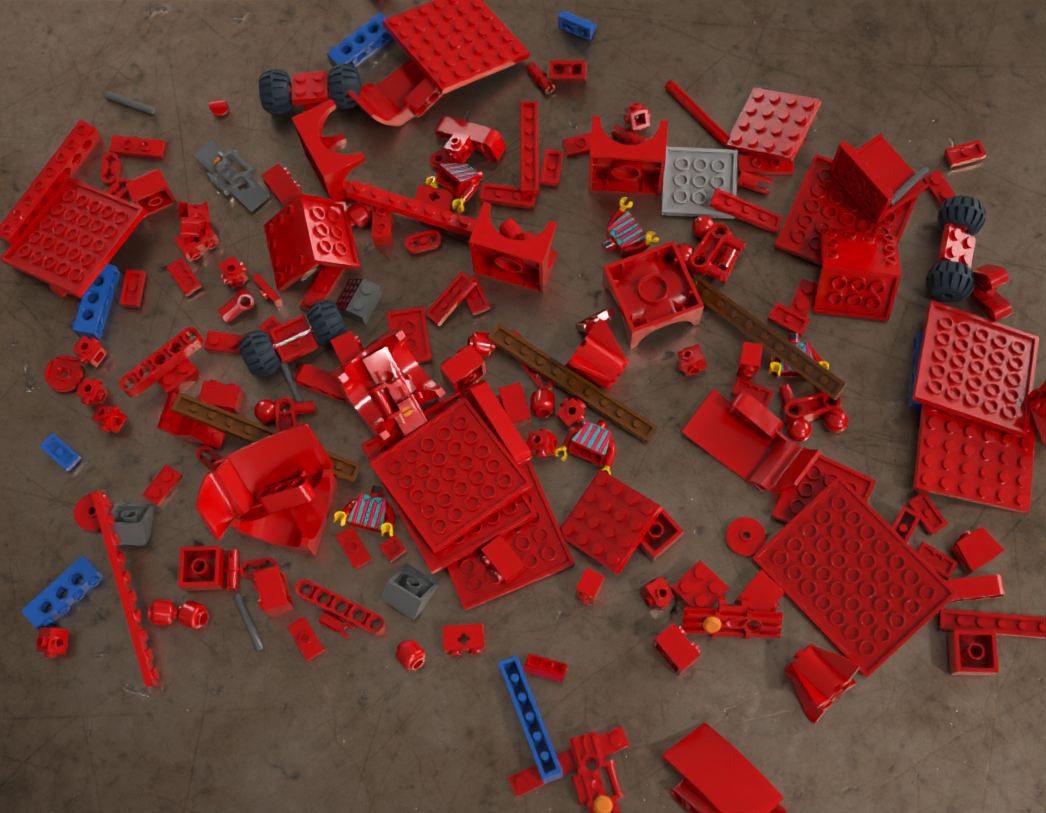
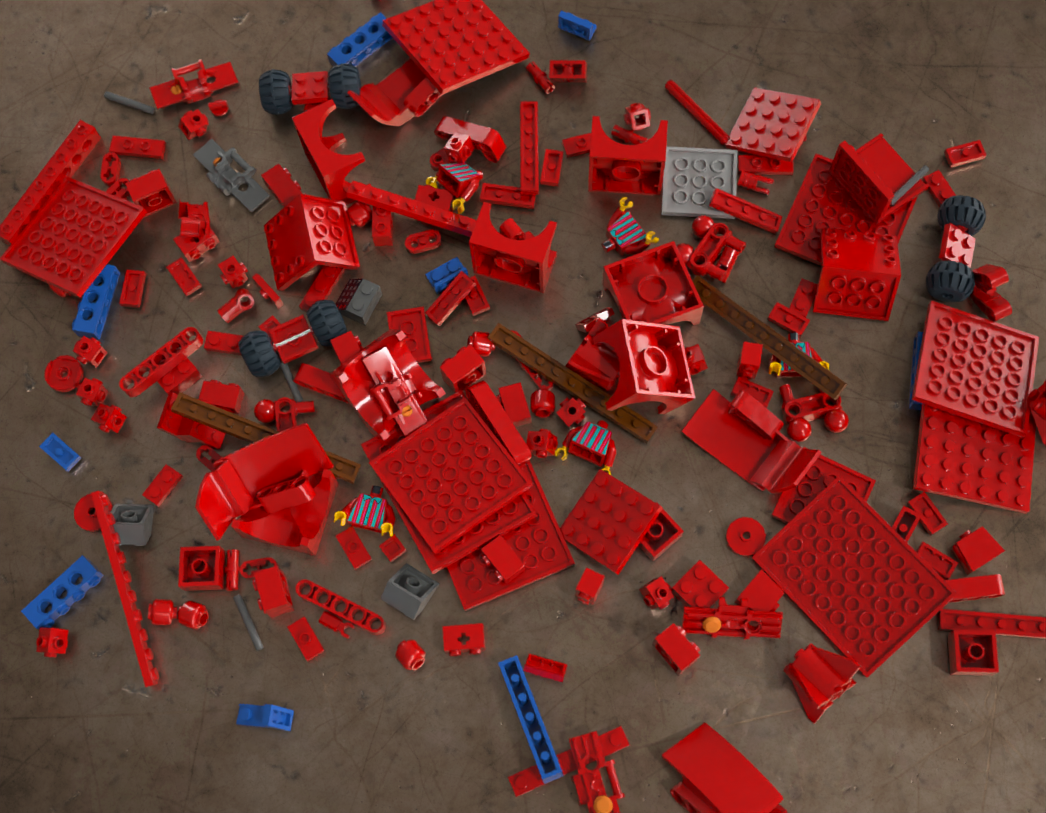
(193, 90): none -> red piece
(193, 124): none -> red brick
(265, 716): none -> blue bracket
(443, 275): none -> blue bracket
(650, 364): none -> red piece

